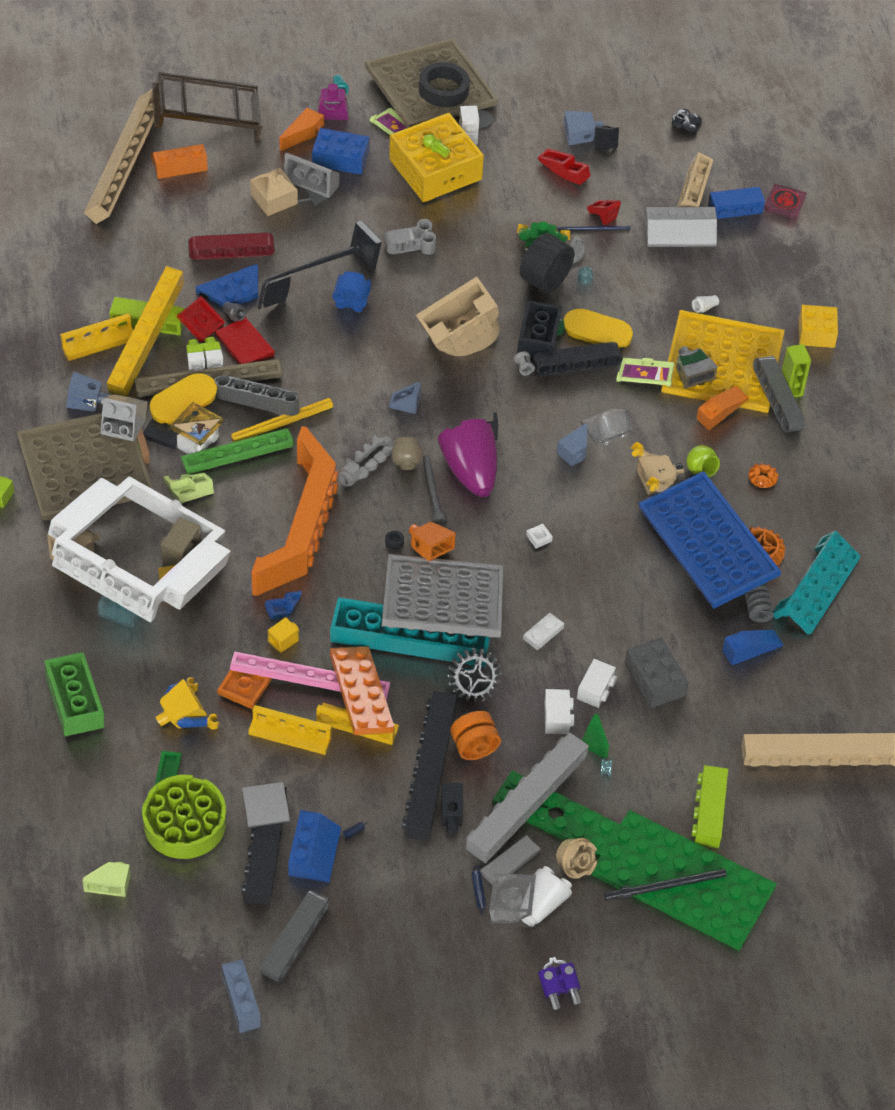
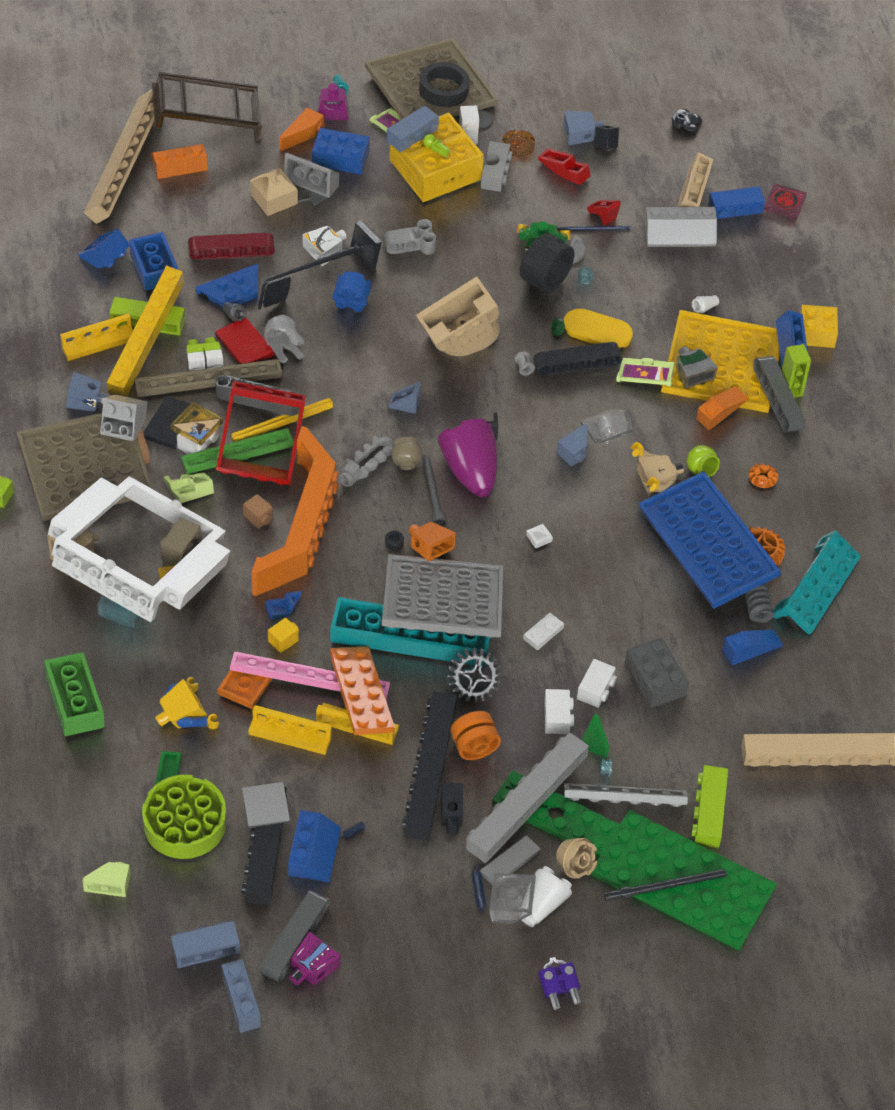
(105, 249): none -> blue slope
(151, 257): none -> blue brick
(171, 402): yellow tile -> none
(201, 319): red plate -> none
(205, 944): none -> sand blue brick
(257, 471): none -> red window
(258, 511): none -> medium nougat brick
(281, 334): none -> light grey piece
(313, 961): none -> magenta torso
(323, 242): none -> white torso
(412, 128): none -> sand blue brick
(497, 165): none -> light grey arch
(521, 142): none -> clear orange tile
(539, 327): black slope -> none
(634, 795): none -> light grey plate
(790, 332): none -> blue brick

